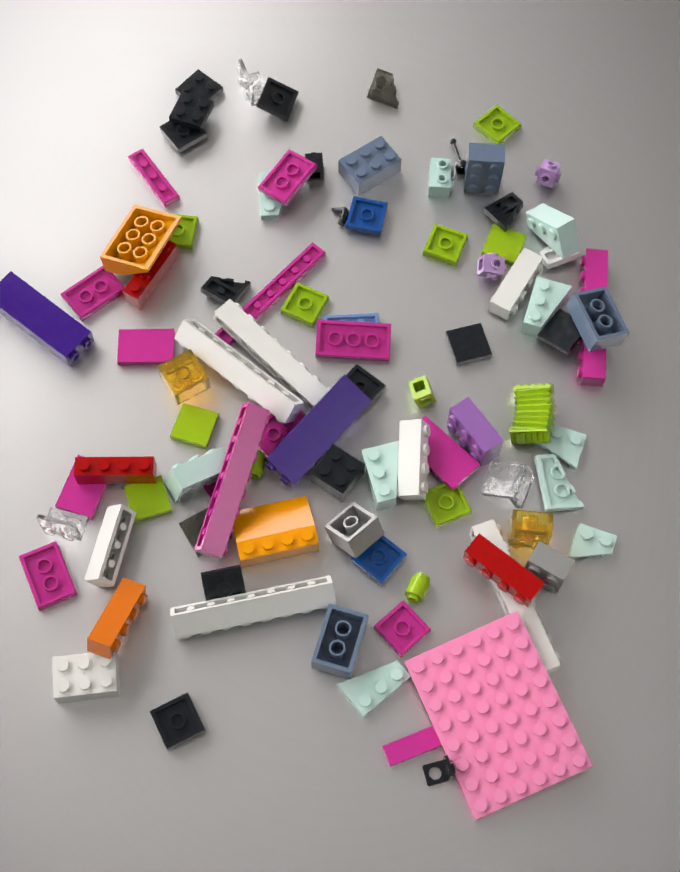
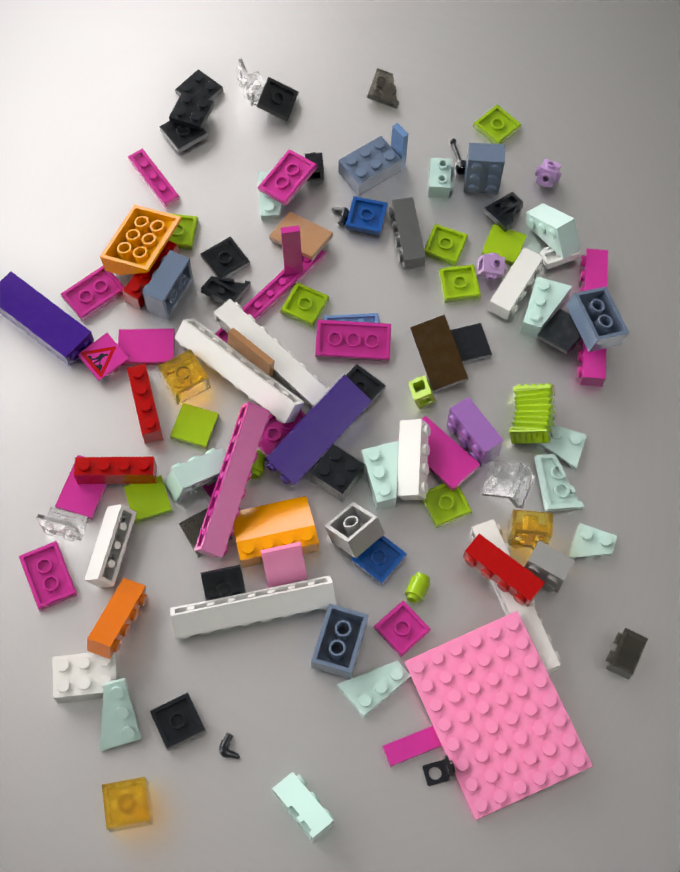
(103, 357): none -> dark pink piece
(118, 716): none -> light aqua wing
(127, 804): none -> clear yellow brick
(145, 404): none -> red brick
(167, 284): none -> sand blue brick
(224, 747): none -> black animal
(225, 258): none -> black tile
(250, 351): none -> medium nougat tile
(284, 564): none -> bright pink tile
(291, 250): none -> dark pink tile
(304, 806): none -> light aqua wedge
(312, 235): none -> medium nougat tile
(399, 142): none -> medium blue tile
(408, 233): none -> dark grey brick
(439, 353): none -> dark brown tile
(459, 283): none -> lime tile
(626, 653): none -> clear smoke brick

